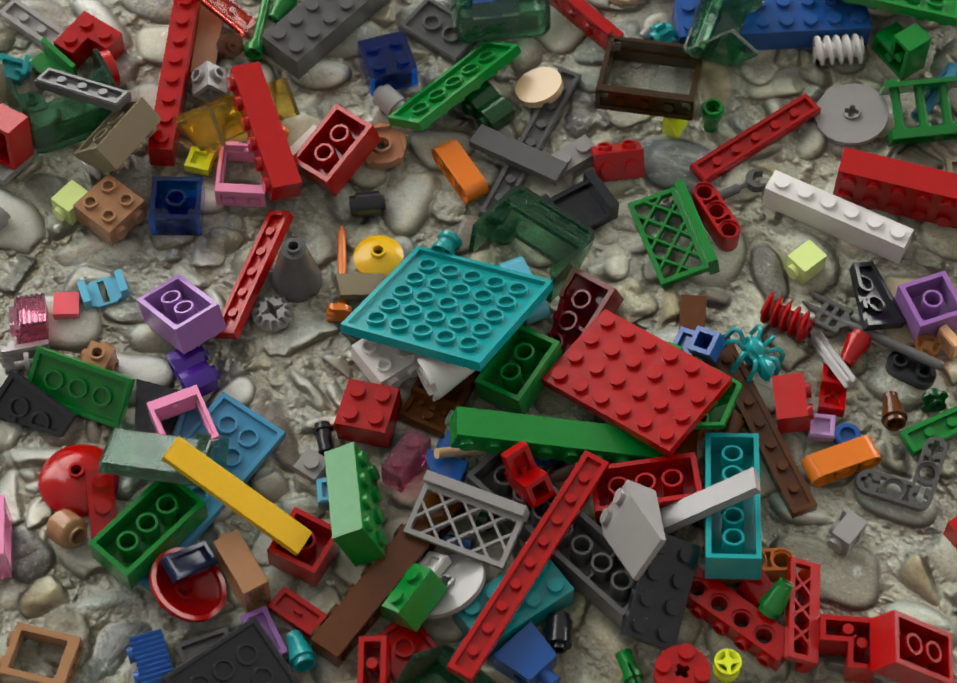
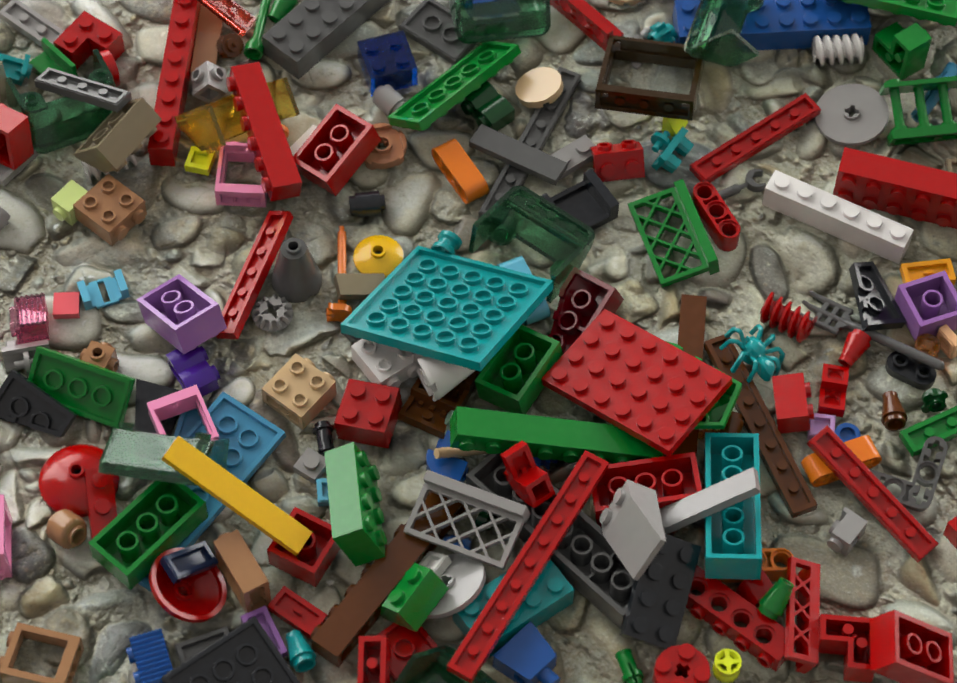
(177, 206): clear blue brick -> none
(299, 391): none -> tan brick
(405, 459): clear pink brick -> none
(559, 631): black brick -> none
(667, 158): none -> teal hips
(701, 343): blue brick -> none
(711, 114): green cone -> none
(805, 262): yellowish green brick -> none
(833, 360): light grey axle -> none
(872, 494): none -> red tile
(921, 269): none -> light orange plate

